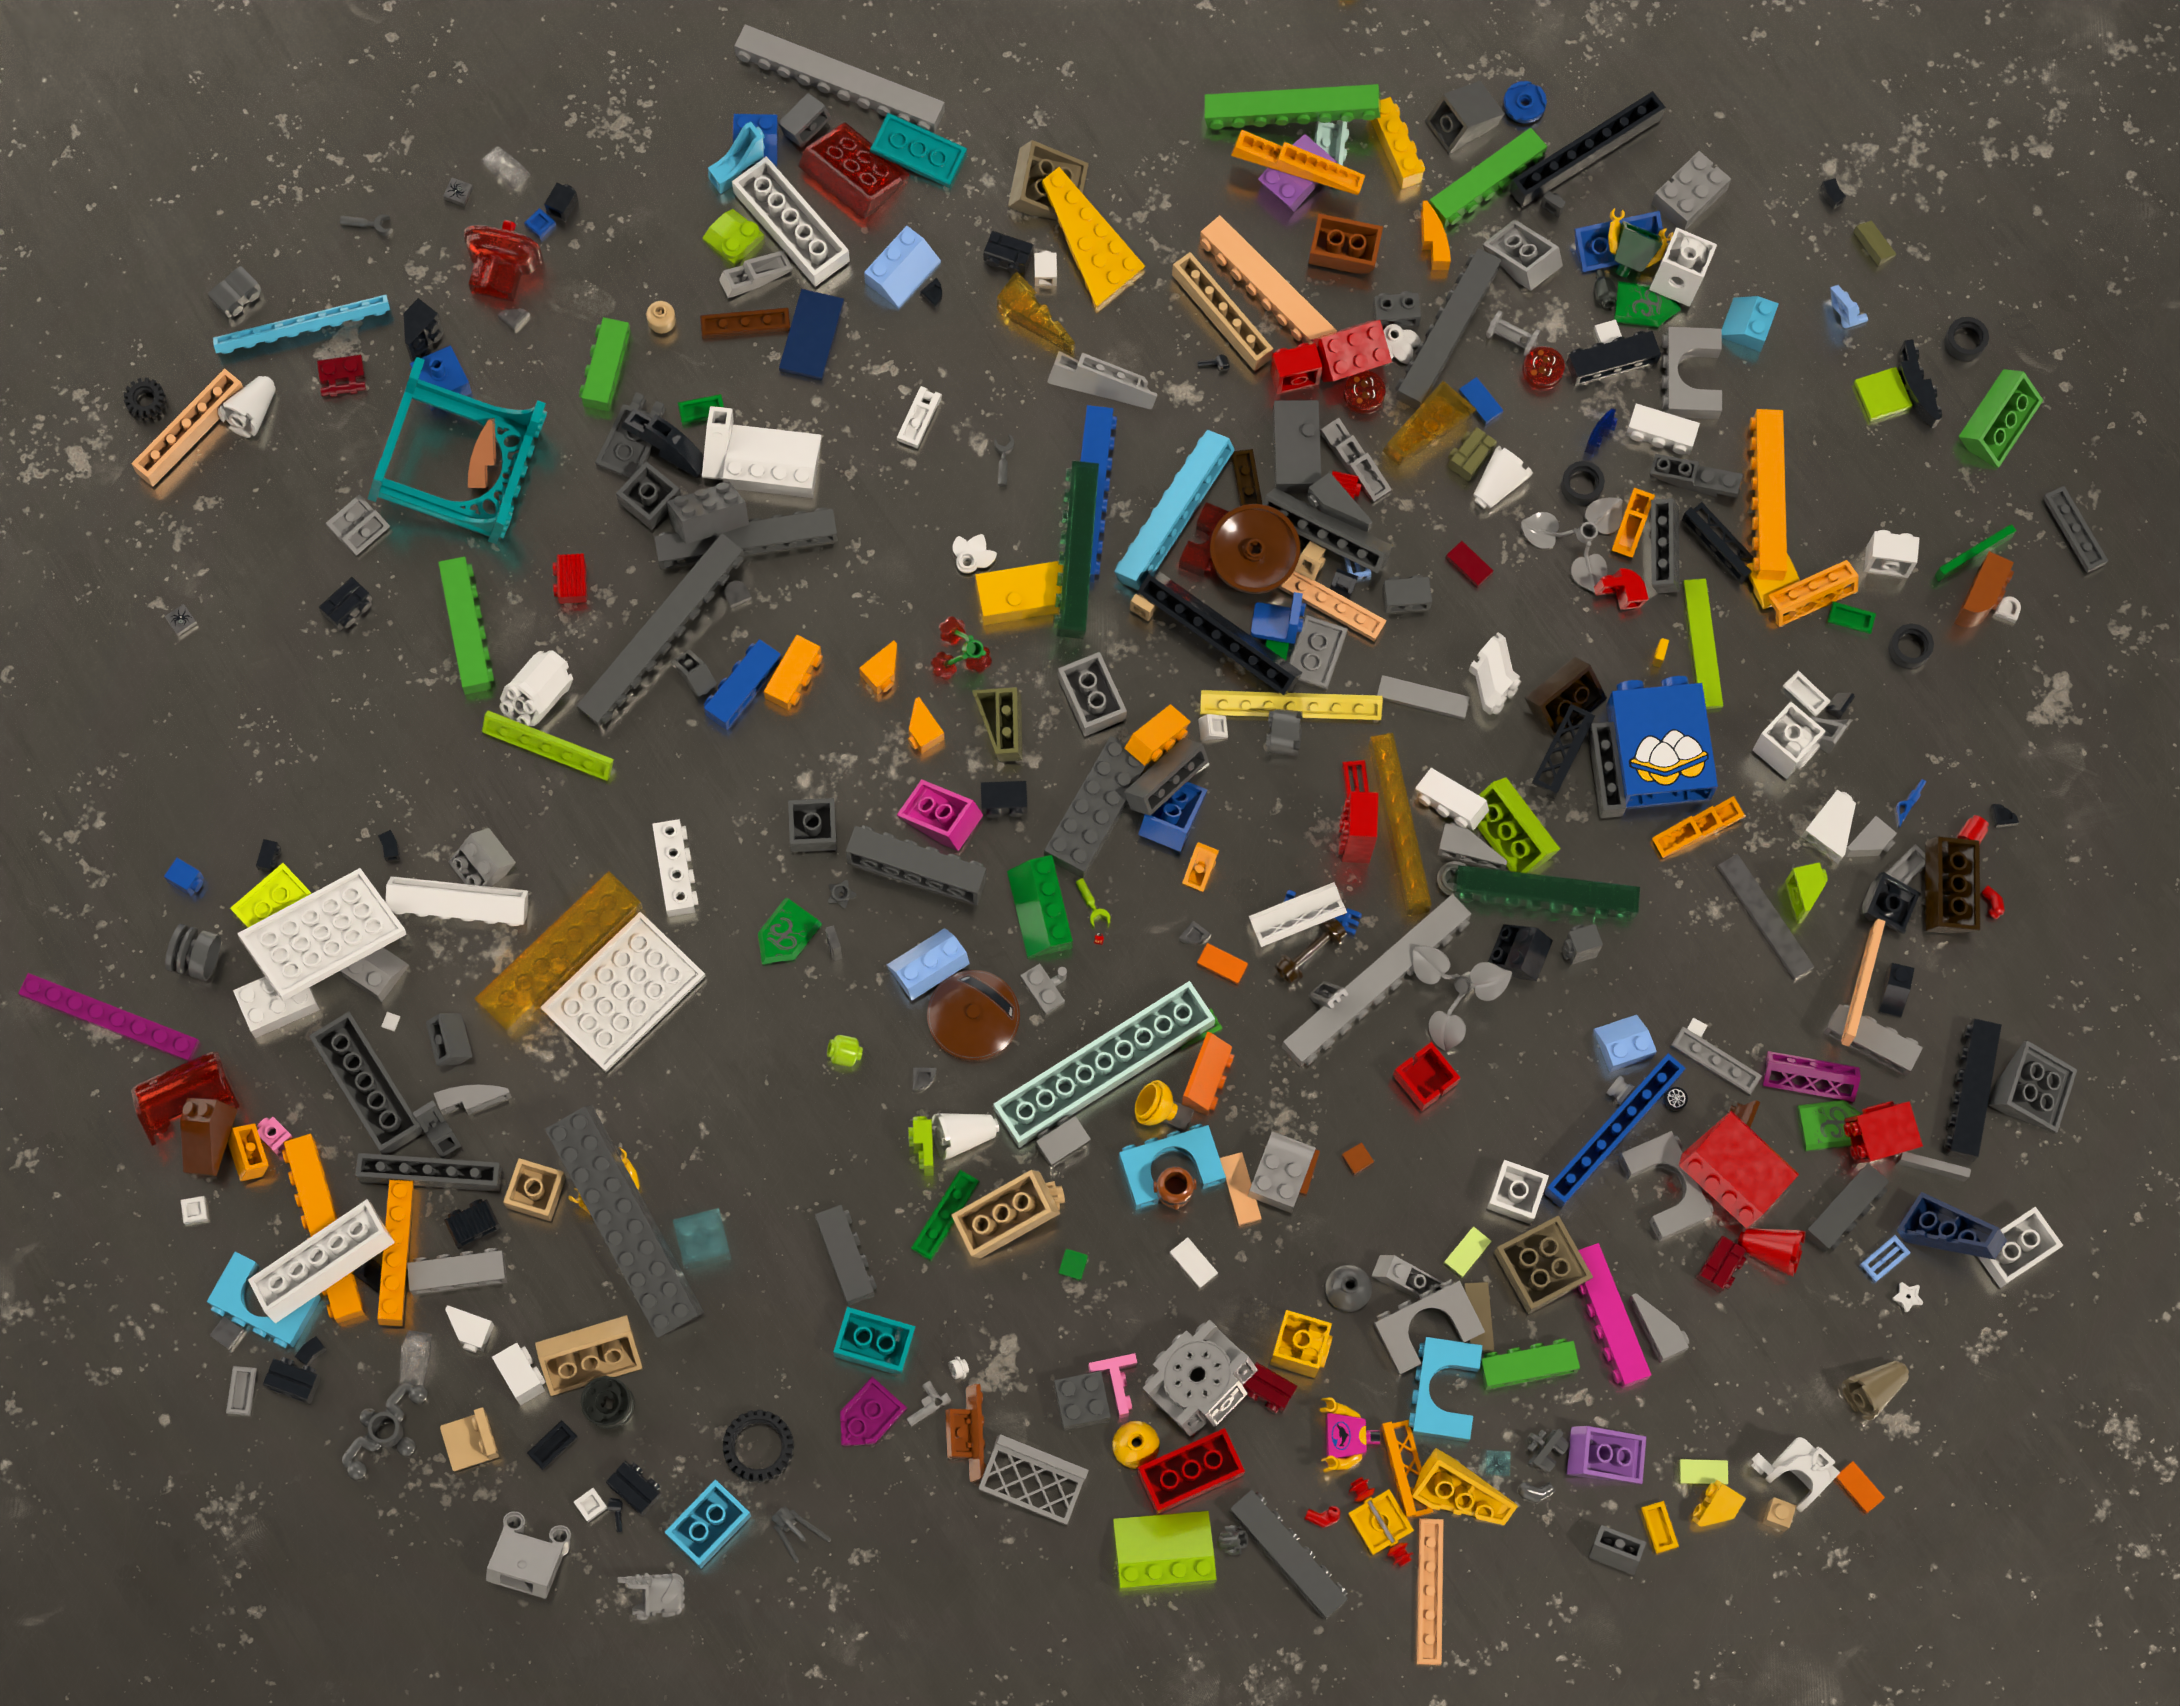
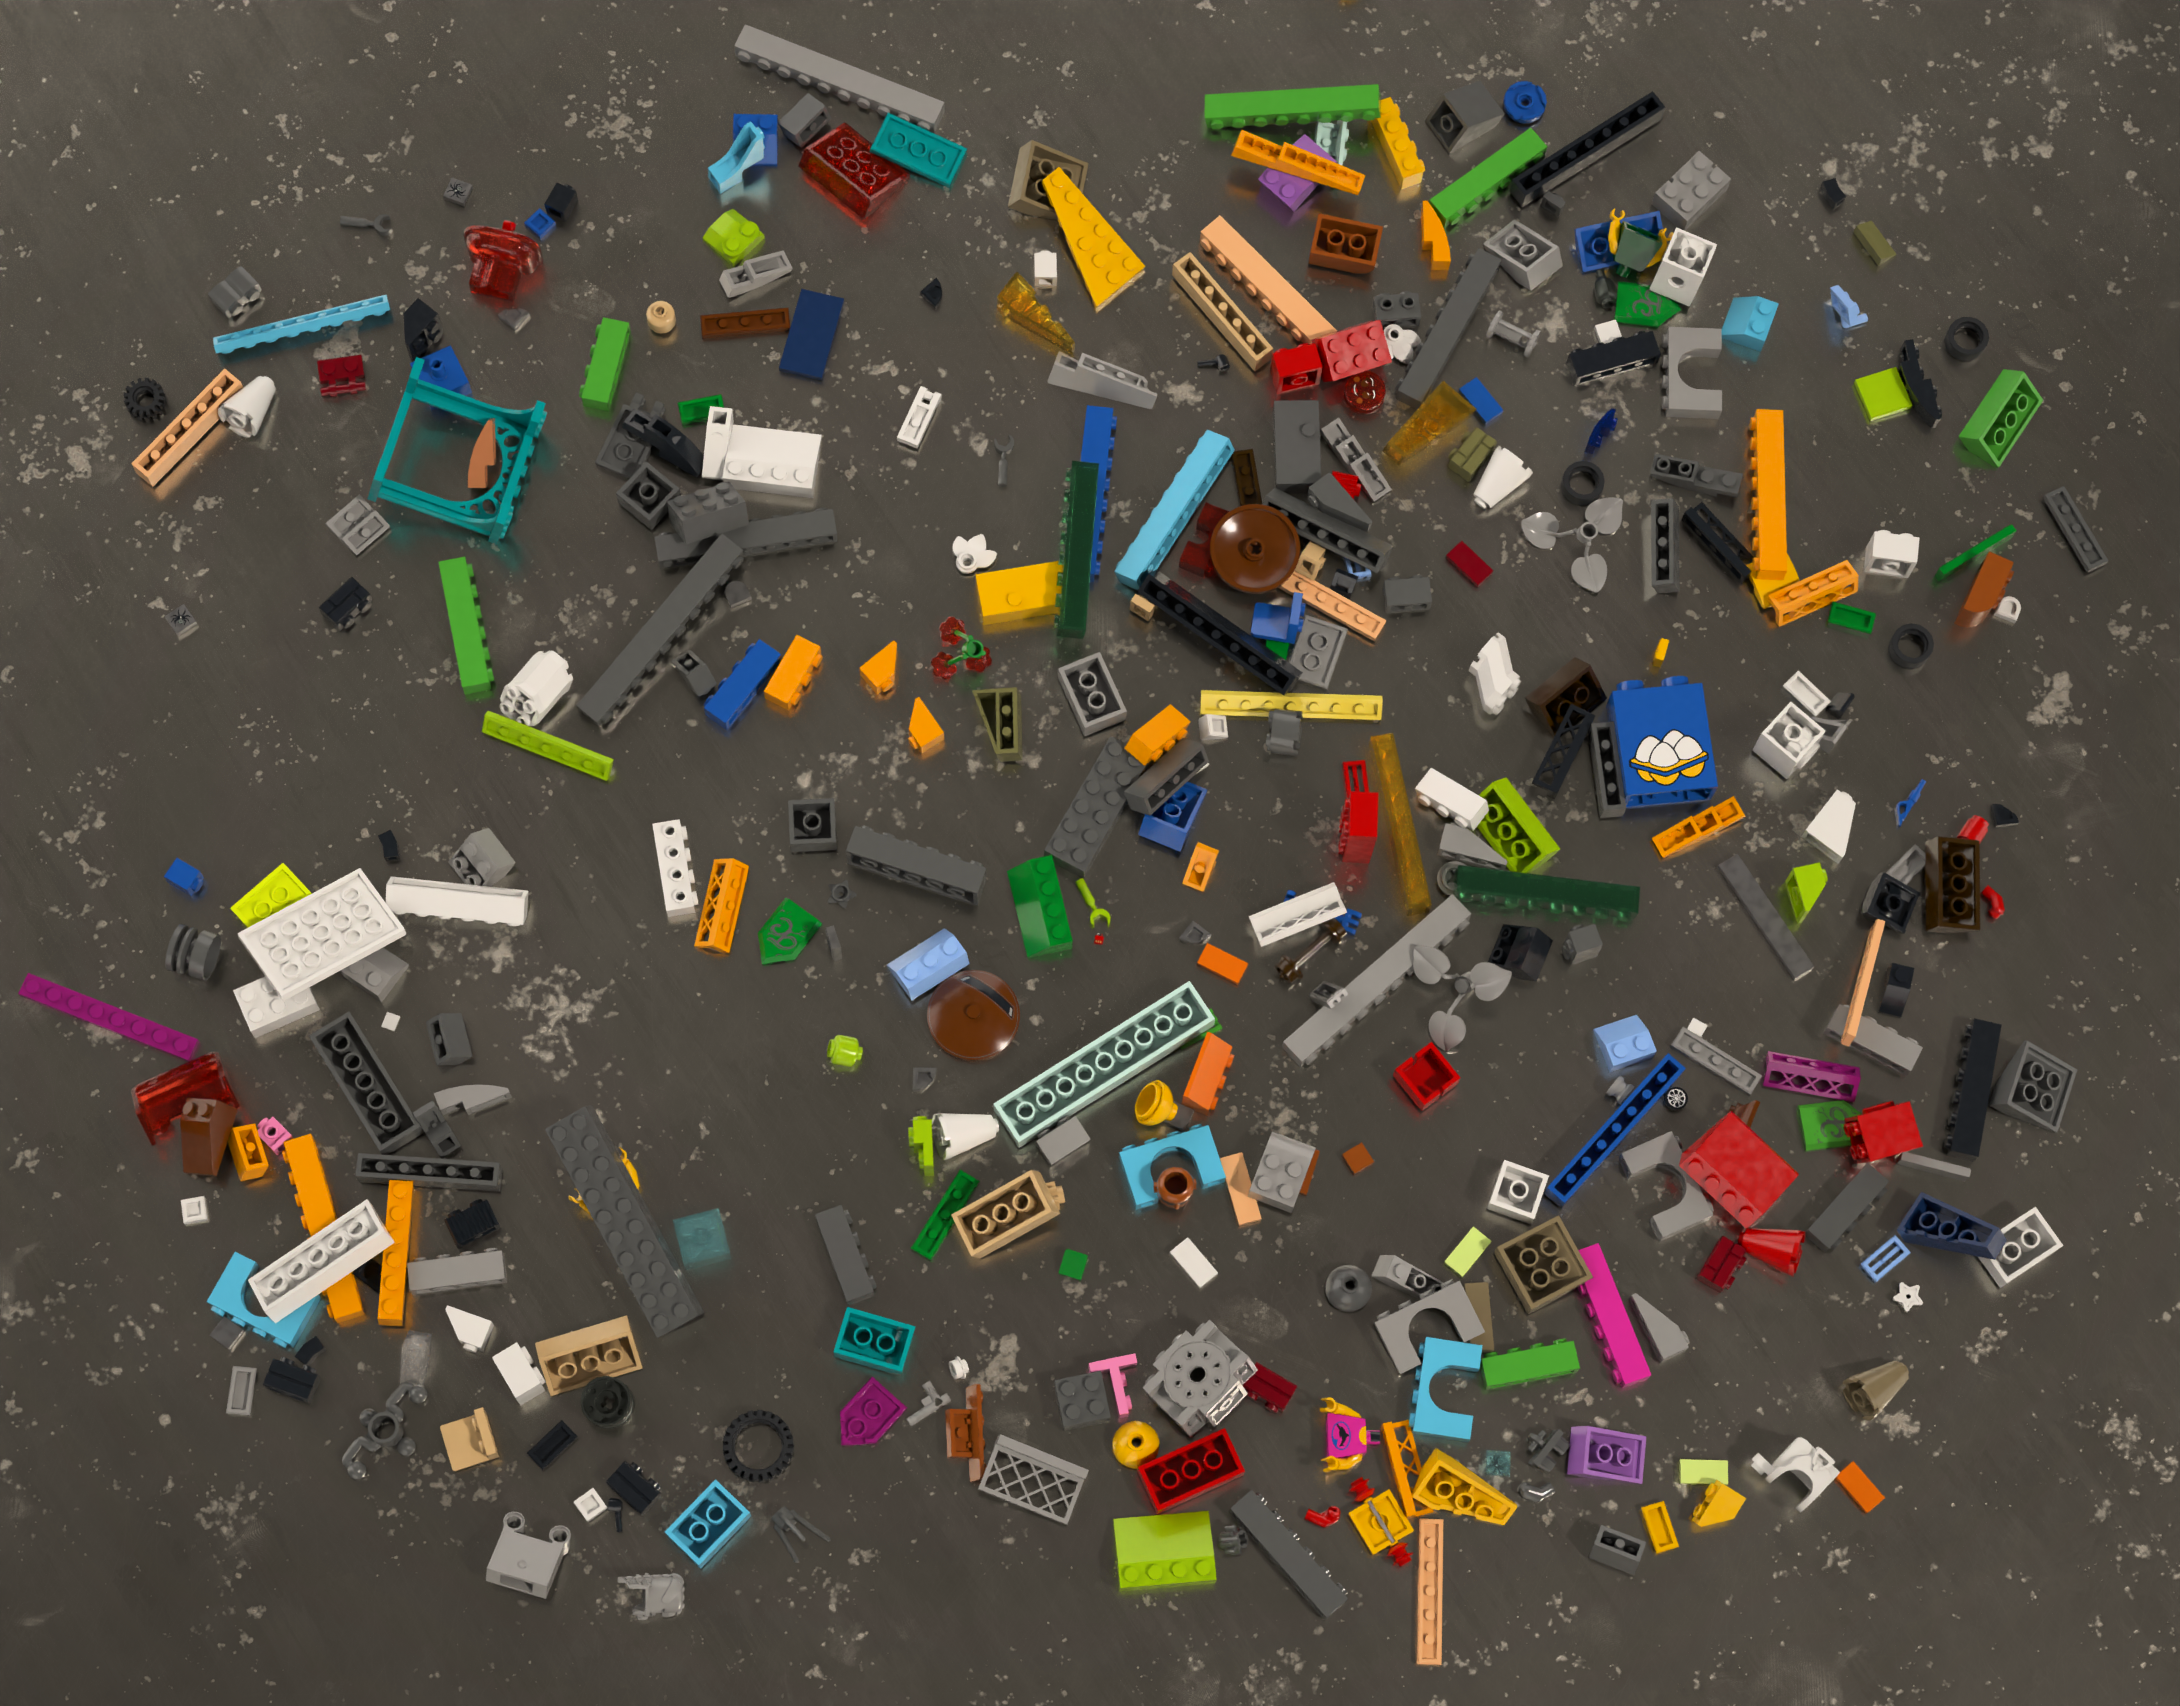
(267, 856): black piece -> none
(506, 166): clear slope -> none
(534, 1189): tan brick -> none
(558, 953): clear yellow brick -> none
(570, 578): red brick -> none
(622, 992): white plate -> none
(725, 905): none -> light orange fence
(790, 221): white brick -> none
(901, 267): light blue slope -> none
(941, 814): dark pink slope -> none
(1004, 798): black brick -> none
(1008, 252): black brick -> none
(1044, 988): light grey plate -> none
(1302, 1344): yellow brick -> none
(1423, 697): light grey tile -> none
(1543, 368): clear red head -> none
(1628, 587): red brick -> none
(1633, 522): light orange slope -> none
(1662, 429): white brick -> none
(1703, 641): lime tile -> none
(1779, 1514): tan brick -> none
(1872, 840): light grey slope -> none

